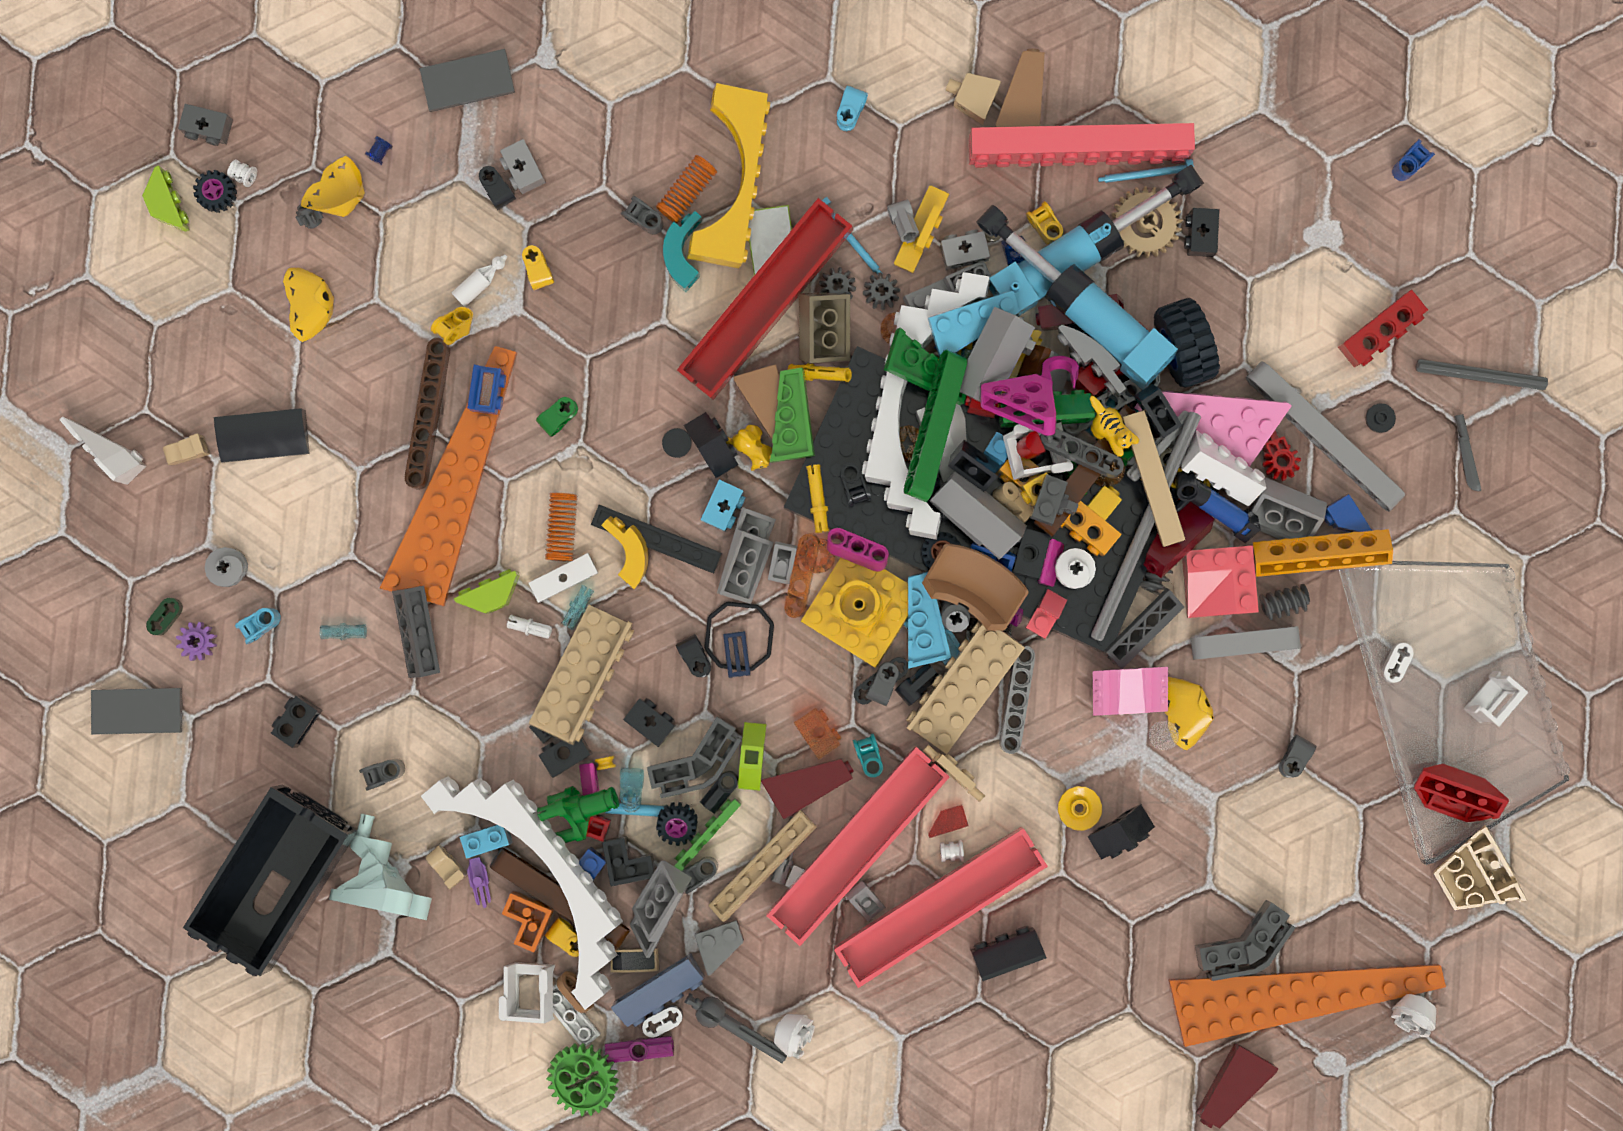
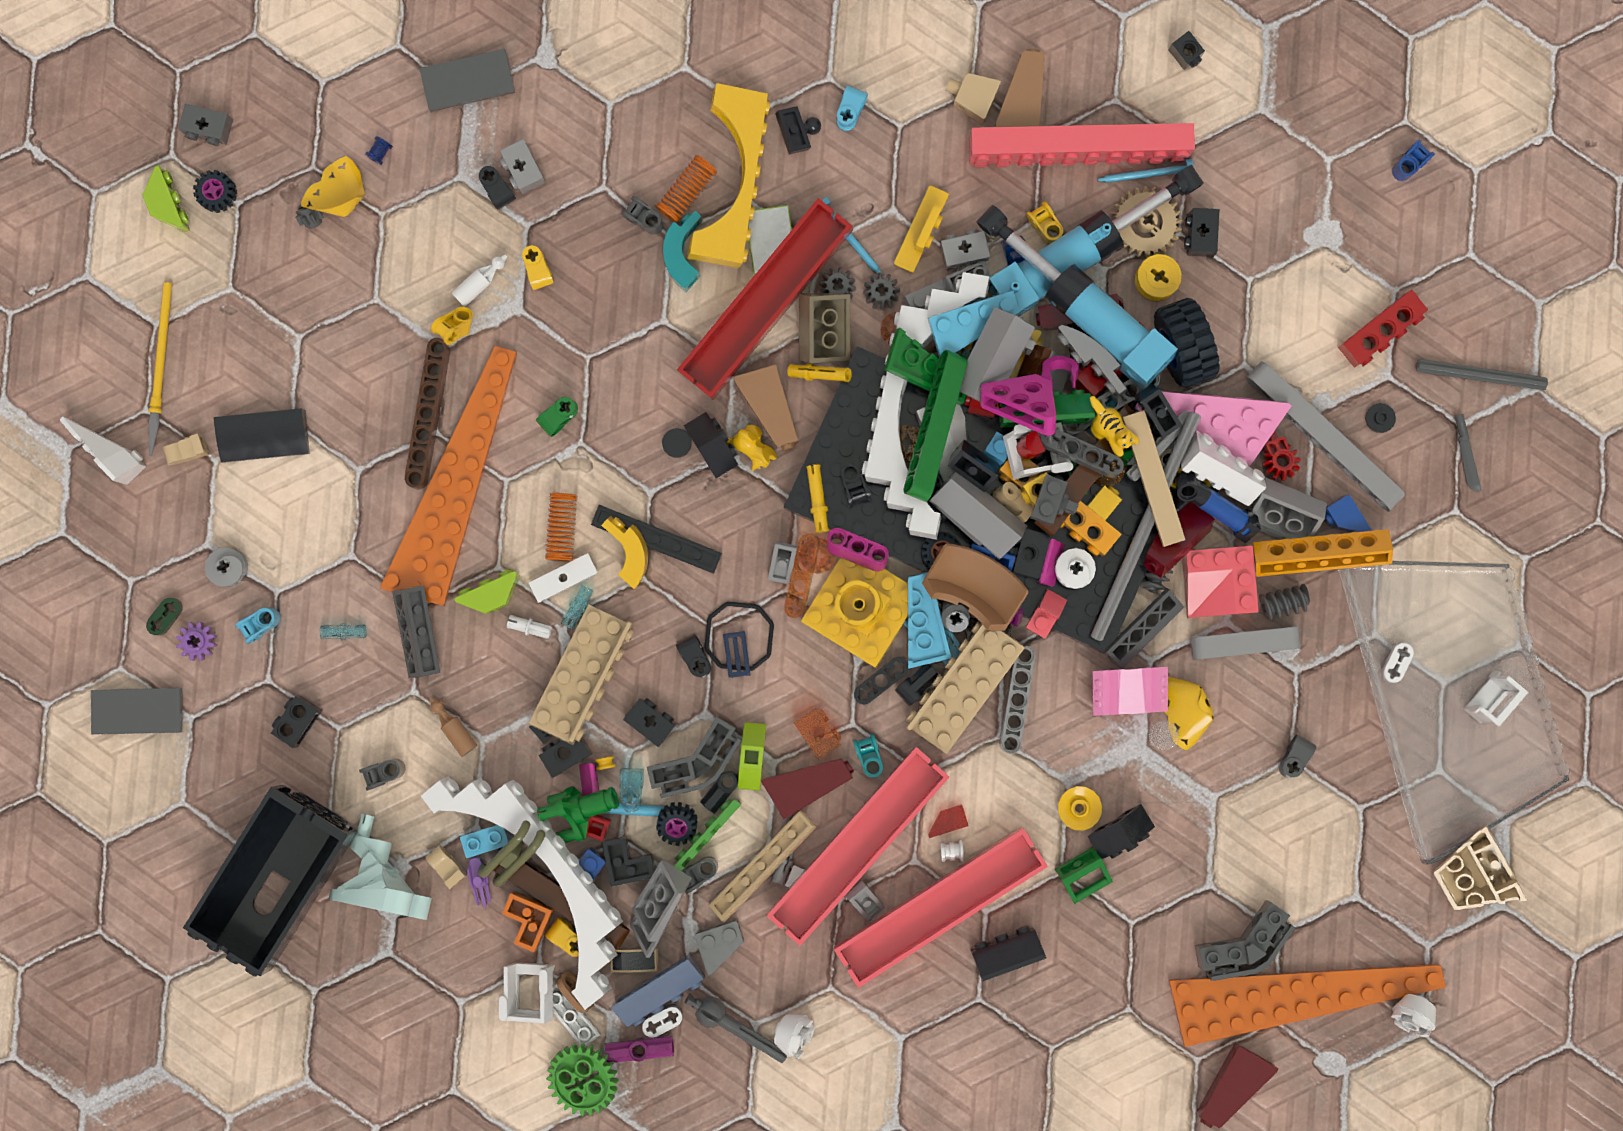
(156, 400): none -> yellow piece
(242, 173): white bush -> none
(307, 302): yellow piece -> none
(453, 729): none -> medium nougat wheel
(486, 390): blue window -> none
(510, 855): none -> olive piece
(722, 493): medium azure brick -> none
(746, 556): light grey slope -> none
(793, 425): bright green wing -> none
(795, 130): none -> black plate
(881, 687): dark grey piece -> none
(903, 218): light grey piece -> none
(962, 776): tan plate -> none
(1079, 867): none -> green tile
(1149, 269): none -> yellow piece
(1187, 41): none -> black brick
(1459, 794): red wedge -> none

